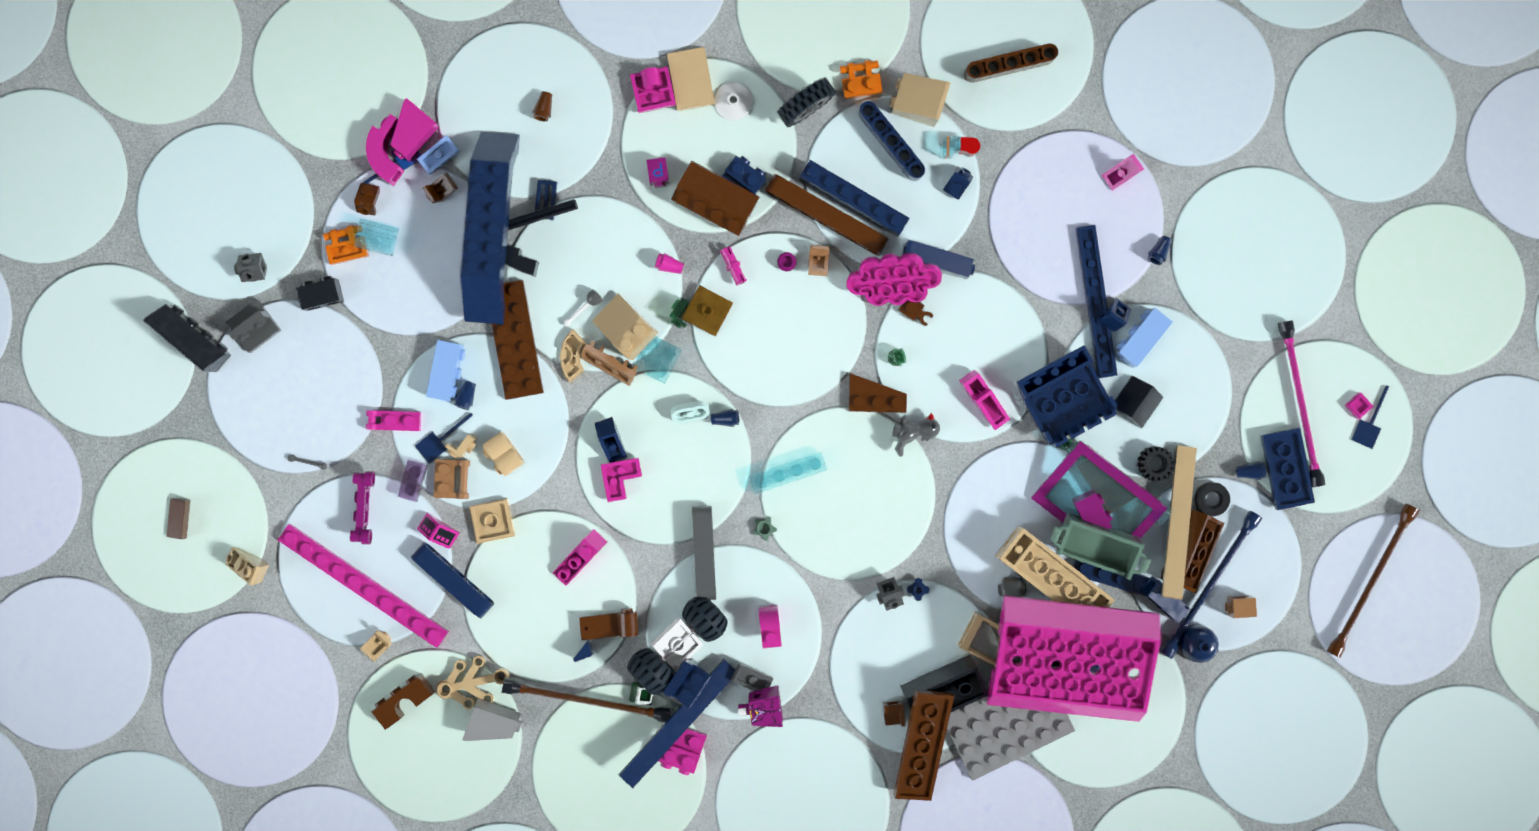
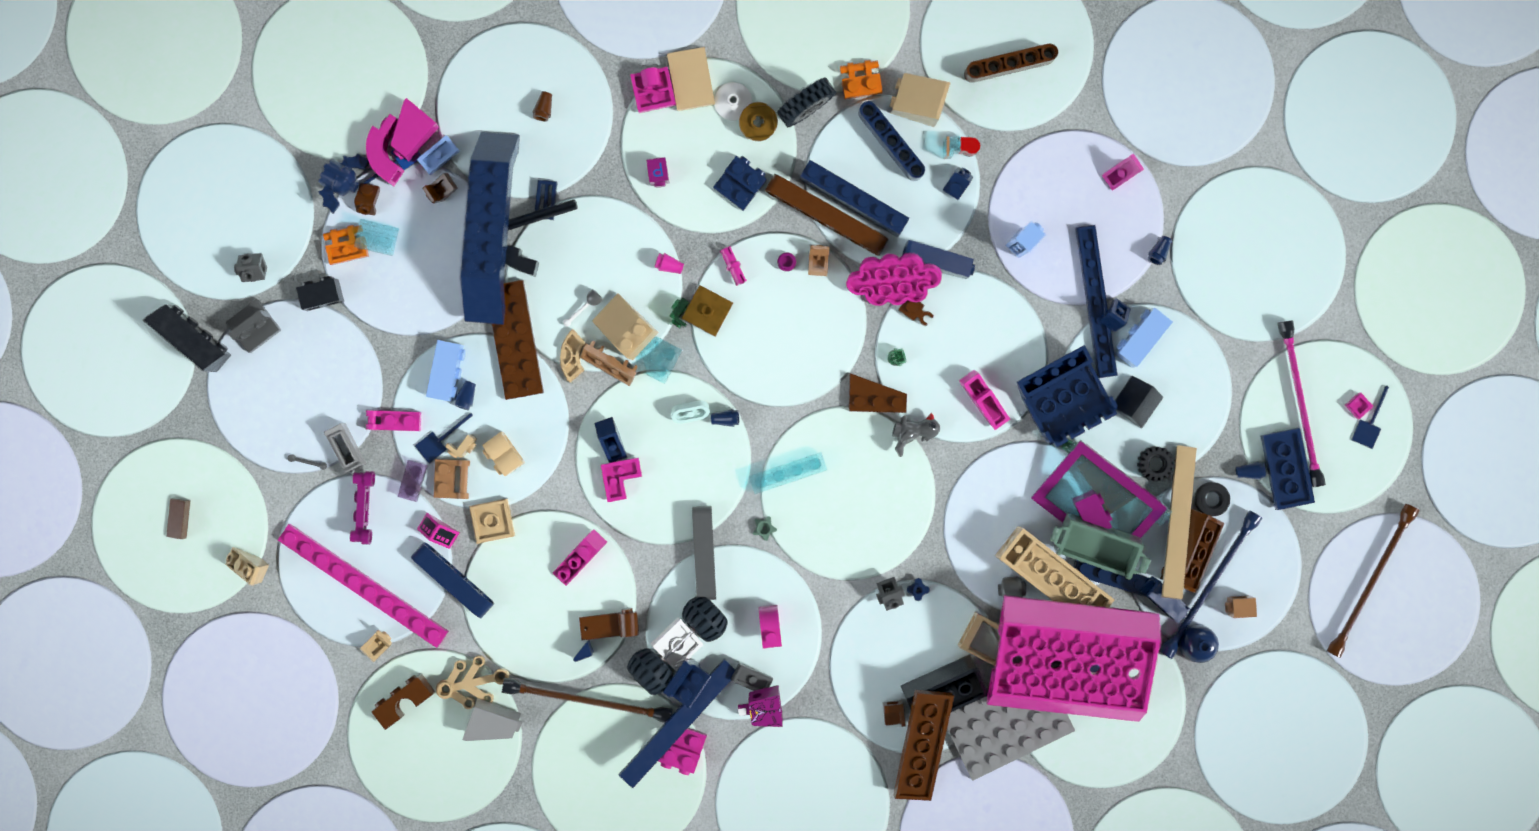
(340, 179): none -> dark blue helmet
(359, 461): none -> light grey window
(639, 695): dark green slope -> none
(715, 198): reddish brown slope -> none
(749, 115): none -> pearl gold plate
(1026, 239): none -> light blue brick

